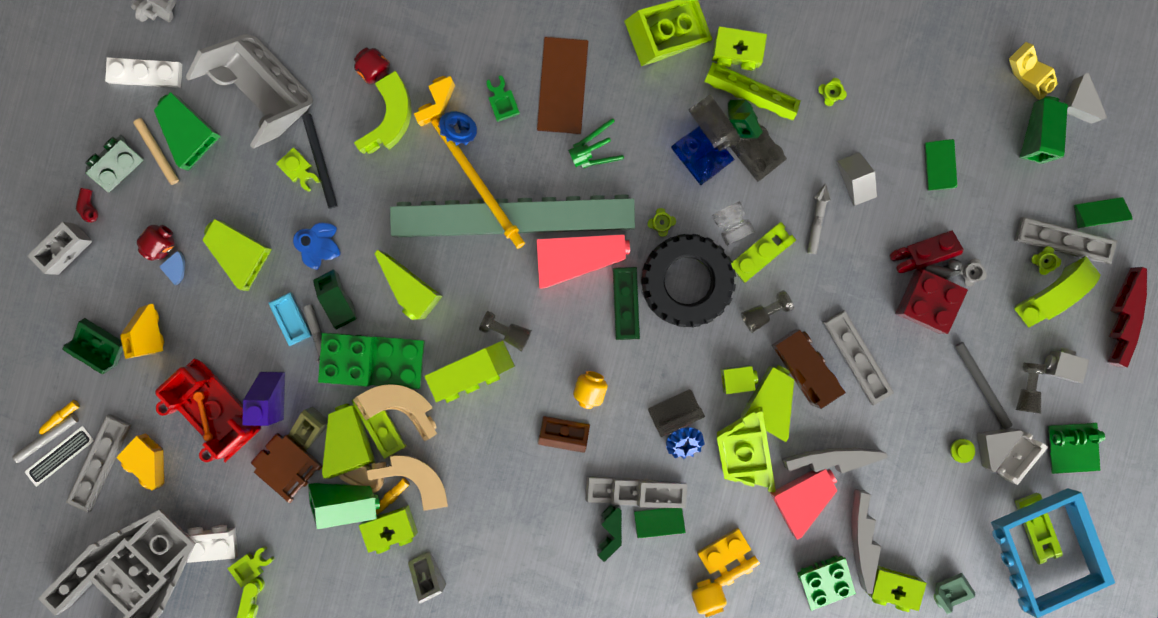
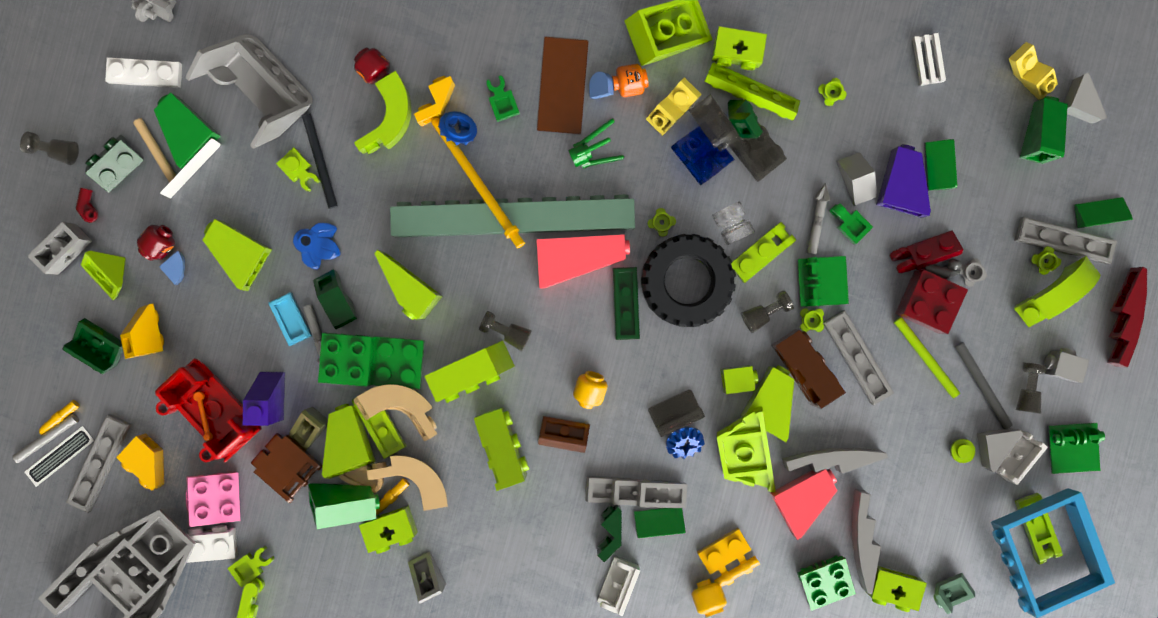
(56, 149): none -> clear smoke piece
(105, 270): none -> lime slope
(194, 164): none -> white sticker
(212, 499): none -> bright pink plate
(501, 448): none -> lime wedge
(601, 85): none -> medium blue tile
(618, 585): none -> white hinge
(630, 80): none -> orange head
(673, 106): none -> light yellow slope
(817, 315): none -> lime plate
(823, 281): none -> green hinge
(853, 225): none -> green plate
(905, 183): none -> dark purple slope
(926, 357): none -> lime bar
(929, 59): none -> white tile

